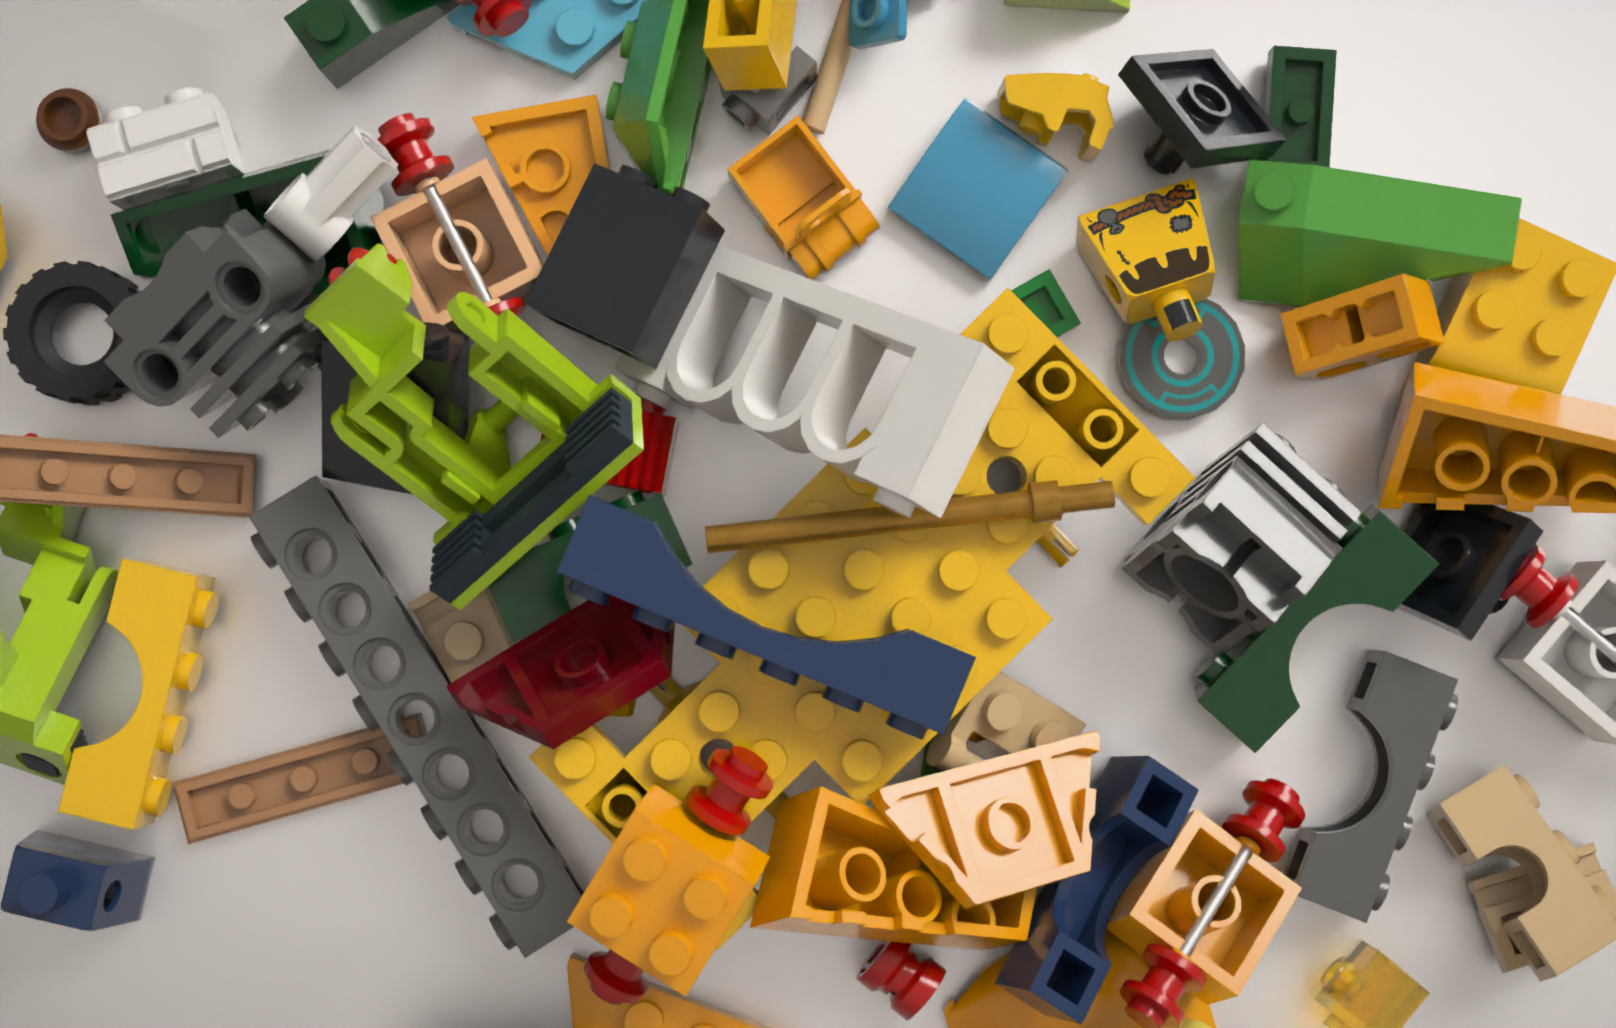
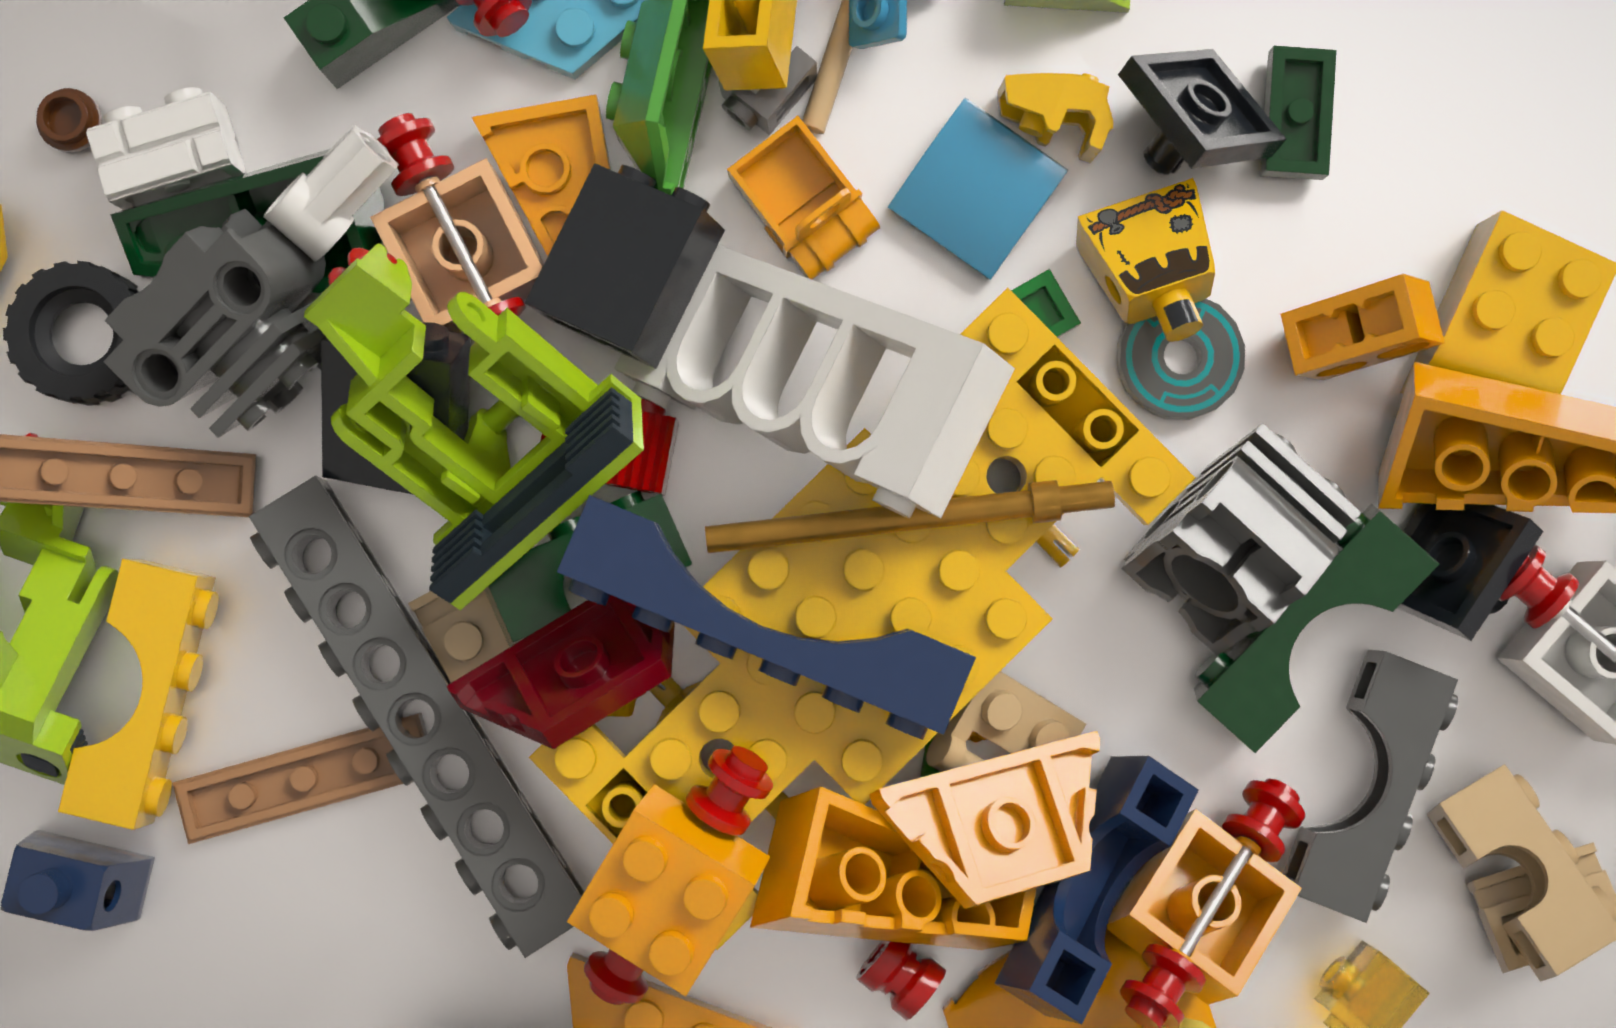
(1334, 230): bright green wedge -> none

